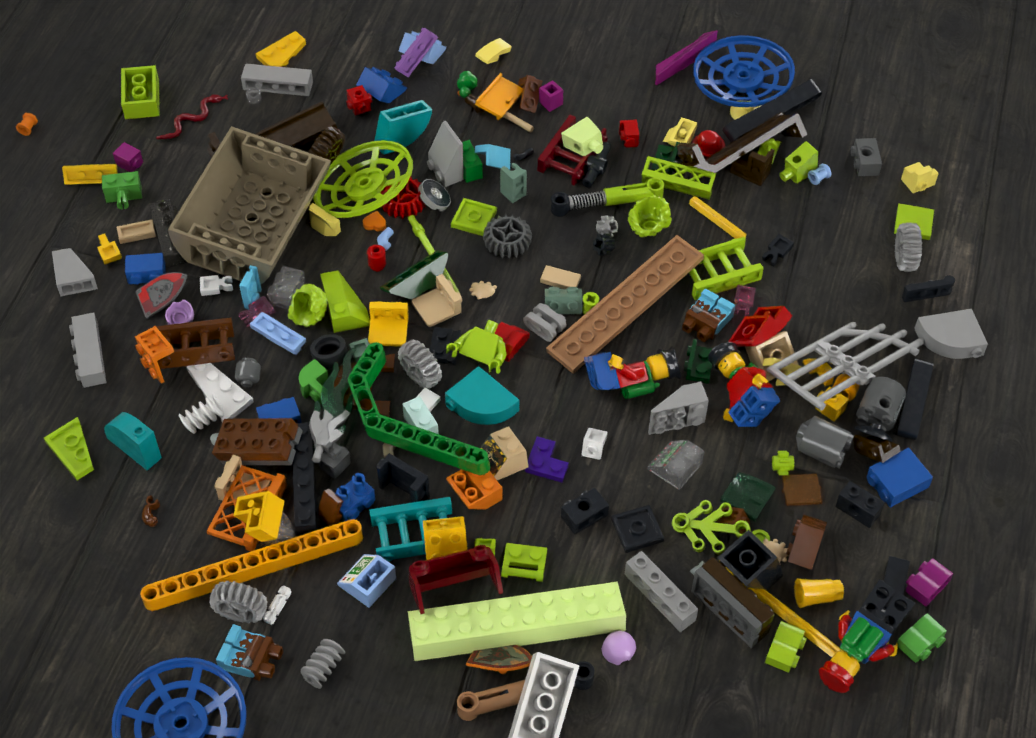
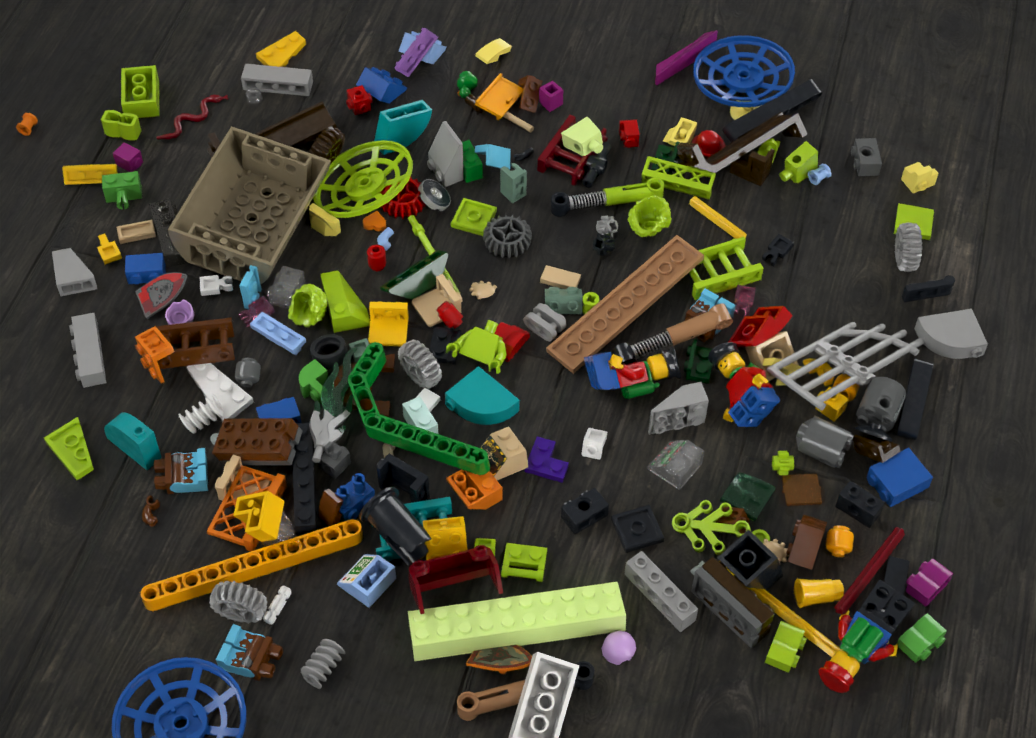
(121, 125): none -> lime brick
(182, 472): none -> hips
(396, 525): none -> black piece
(449, 315): none -> red brick
(715, 318): none -> piece
(839, 541): none -> light orange head
(869, 571): none -> dark red axle

